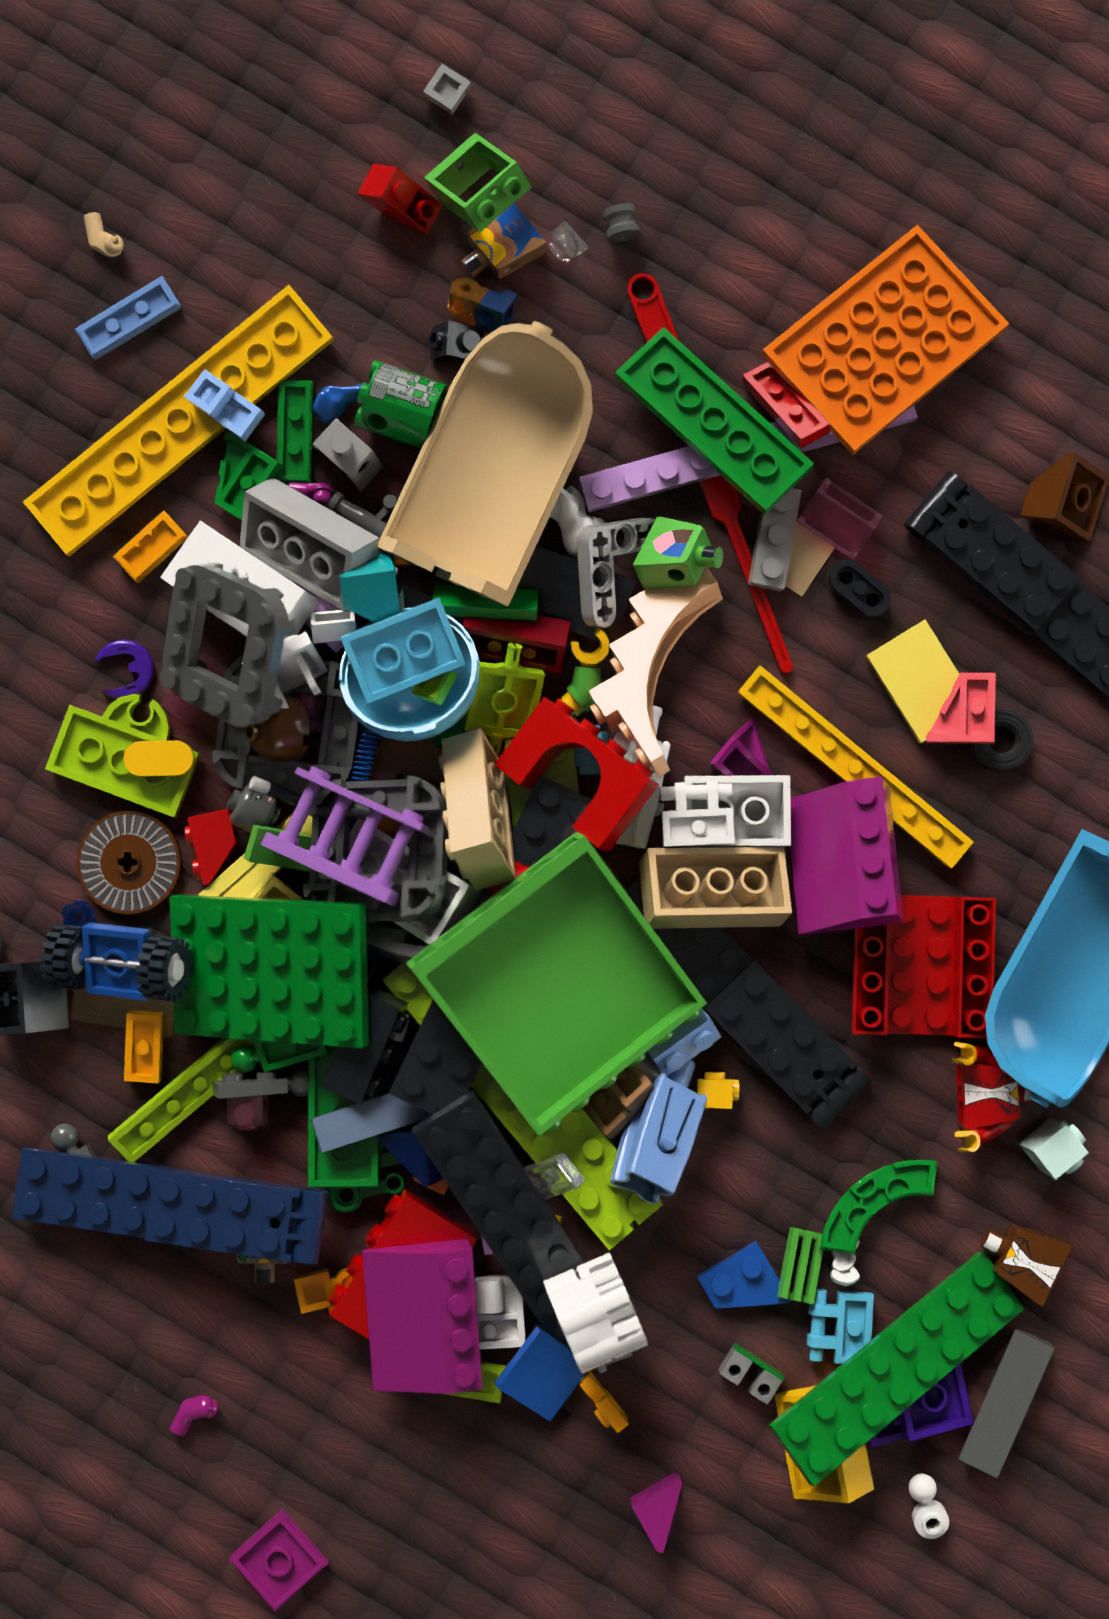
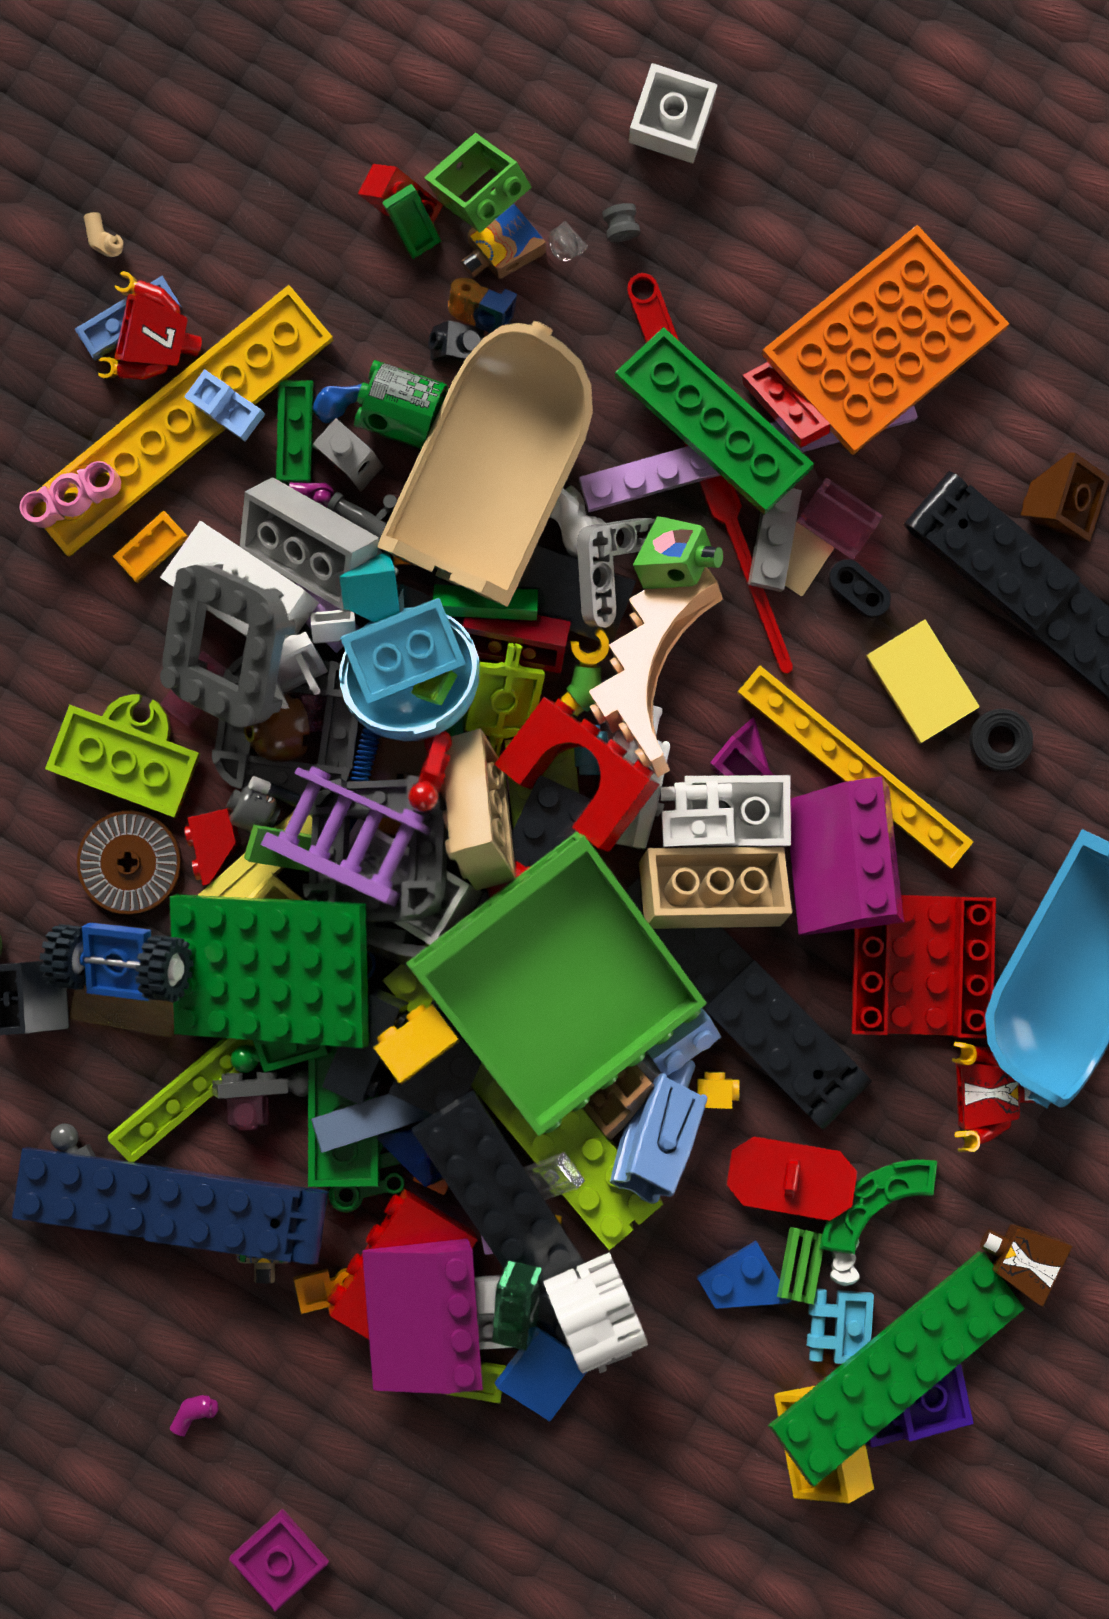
(54, 496): none -> bright pink piece
(78, 906): clear blue plate -> none
(142, 665): dark purple head -> none
(143, 1046): light orange plate -> none
(150, 333): none -> red torso
(159, 758): yellow tile -> none
(242, 470): green wing -> none
(411, 221): none -> green tile
(415, 1043): none -> yellow brick
(424, 793): none -> red plate
(447, 89): light grey plate -> none
(517, 1305): none -> clear green brick
(607, 1408): light orange plate -> none
(656, 1509): magenta slope -> none
(672, 113): none -> white brick
(766, 1374): flat silver piece -> none
(792, 1178): none -> red shield
(923, 1490): white plate -> none
(967, 712): coral wing -> none
(1006, 1402): dark grey brick -> none
(1055, 1147): light aqua brick -> none

